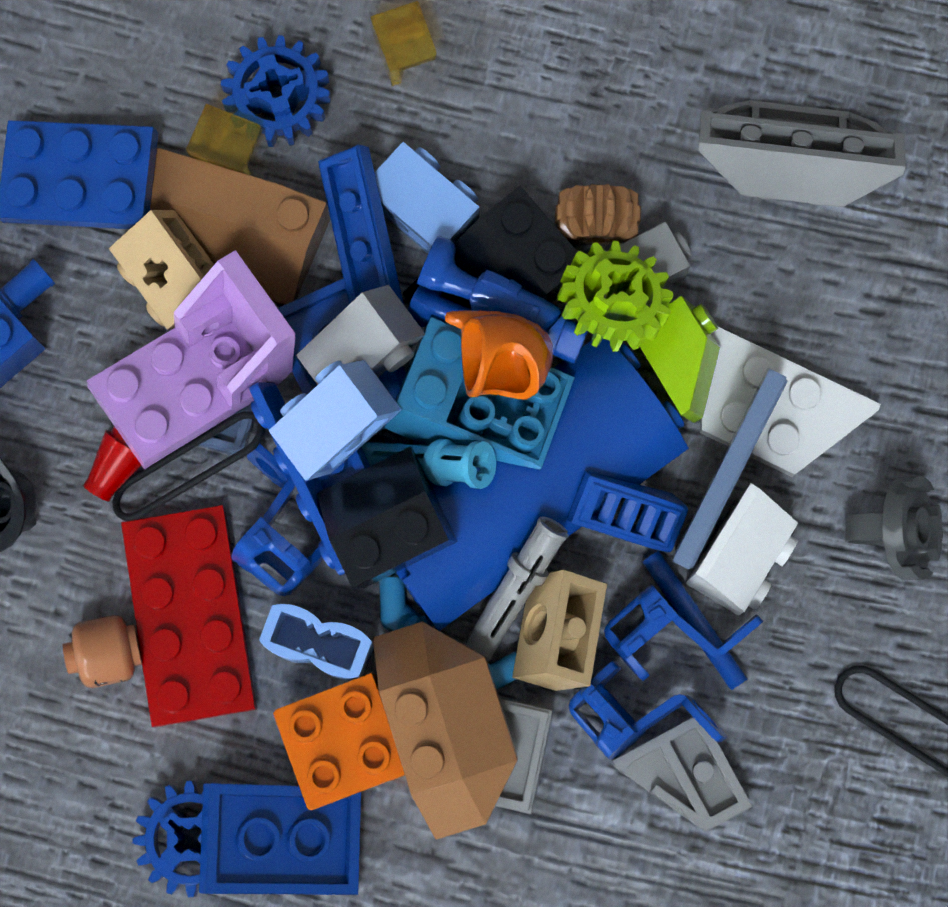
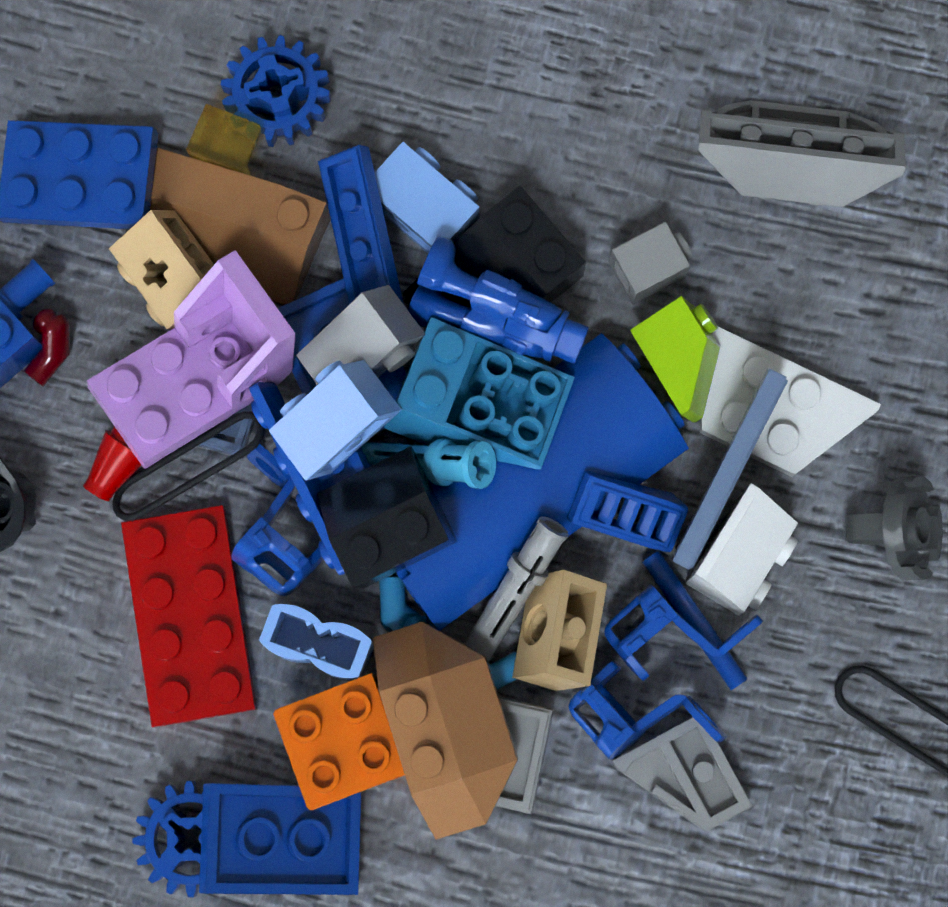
(55, 345): none -> dark red arm
(103, 651): nougat head -> none
(402, 39): clear yellow panel -> none
(502, 353): orange piece -> none
(598, 214): medium nougat gear -> none
(617, 294): lime gear -> none

